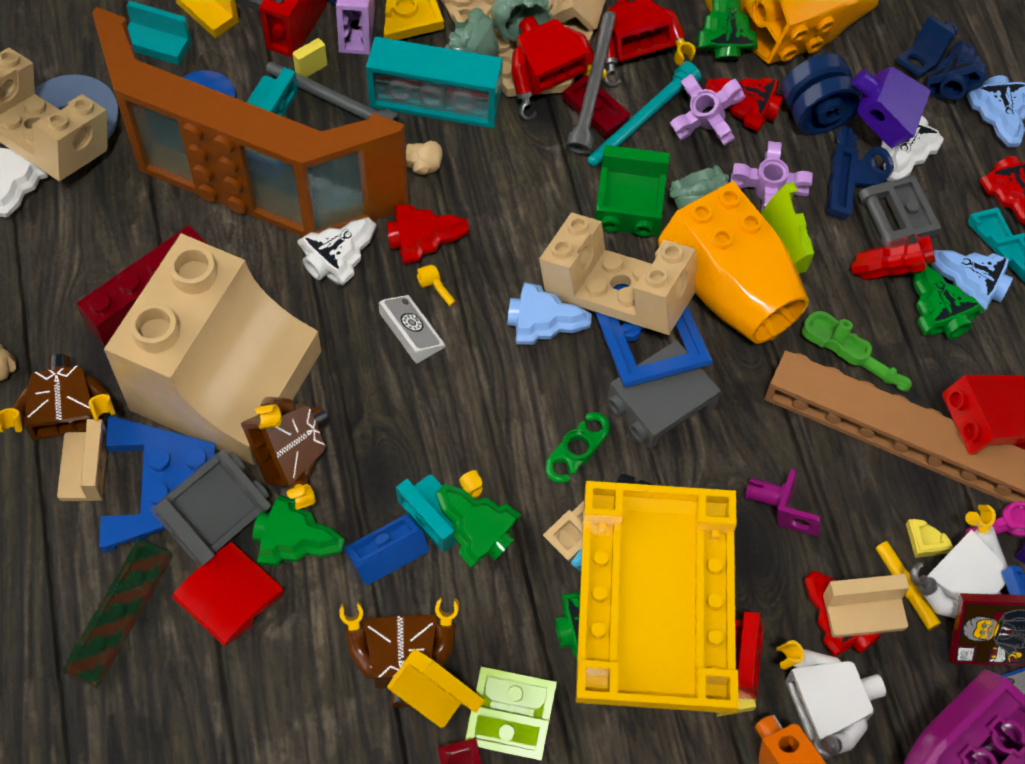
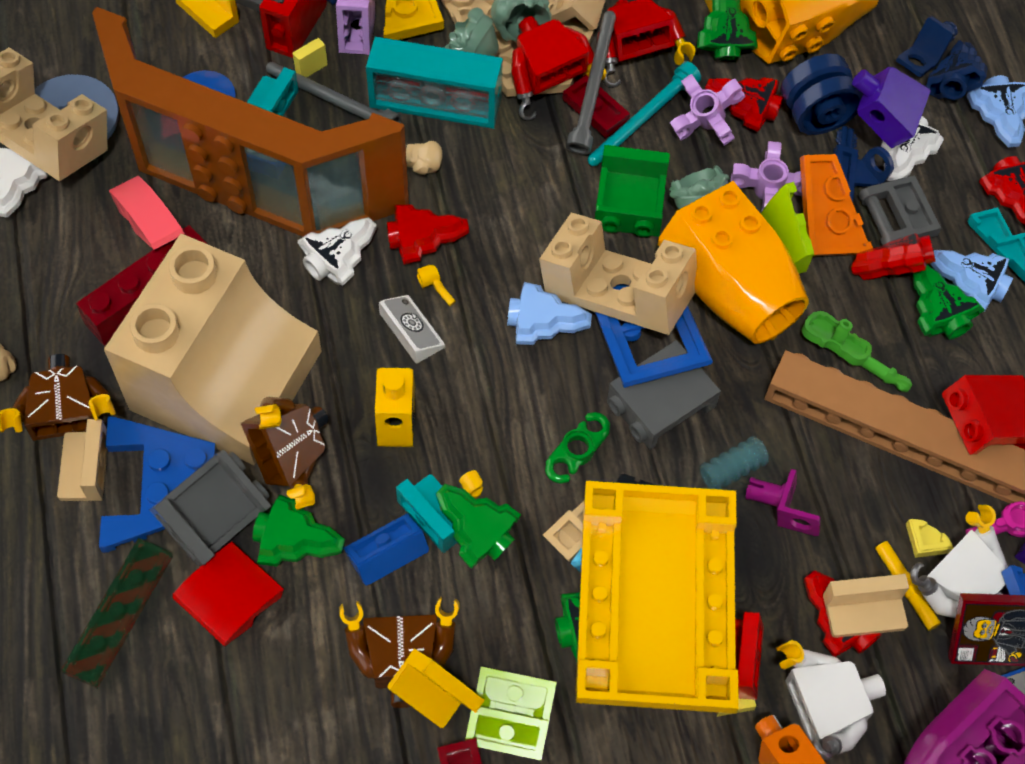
(145, 212): none -> coral slope
(158, 33): teal panel -> none
(395, 400): none -> yellow torso
(734, 463): none -> clear light blue piece
(828, 208): none -> orange wing

